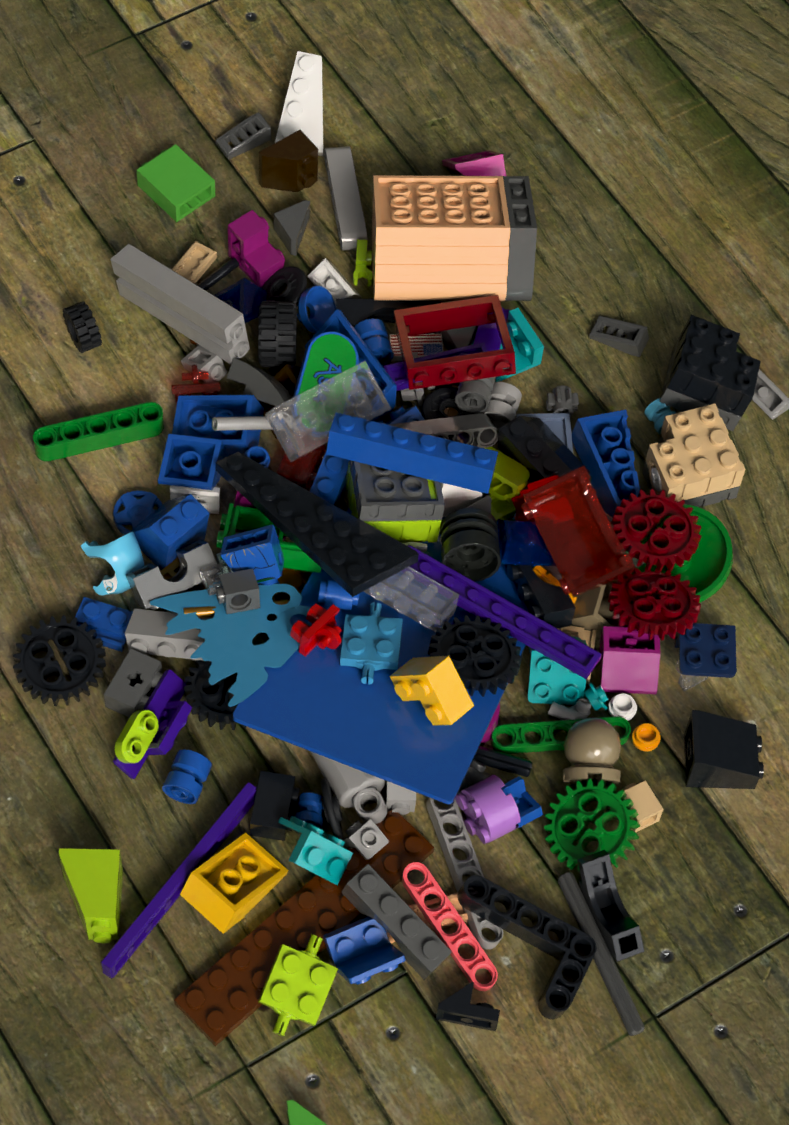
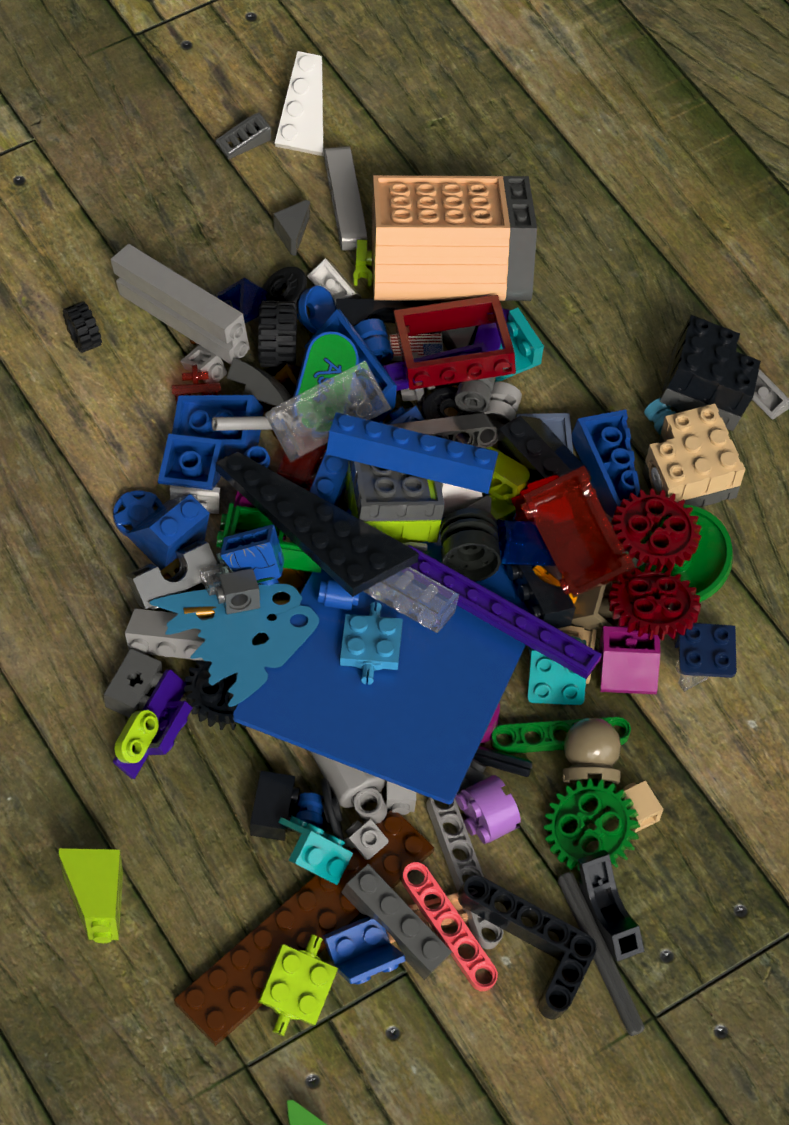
(35, 671): black gear -> none
(86, 430): green beam -> none
(107, 620): blue plate -> none
(123, 555): medium azure piece -> none
(171, 890): dark purple tile -> none
(176, 182): bright green brick -> none
(186, 779): blue wheel -> none
(195, 262): tan plate -> none
(220, 273): black bar -> none
(233, 882): yellow slope -> none
(251, 248): magenta brick -> none
(289, 164): dark brown slope -> none
(321, 632): red hips -> none
(436, 686): yellow brick -> none
(459, 1011): black slope -> none
(477, 164): dark pink slope -> none
(479, 653): black gear -> none
(527, 806): blue bracket -> none
(562, 400): dark grey gear -> none
(578, 711): light grey arm -> none
(596, 697): teal plate -> none
(622, 706): white plate -> none
(632, 345): dark grey slope -> none
(646, 737): light orange plate -> none
(721, 752): black slope -> none

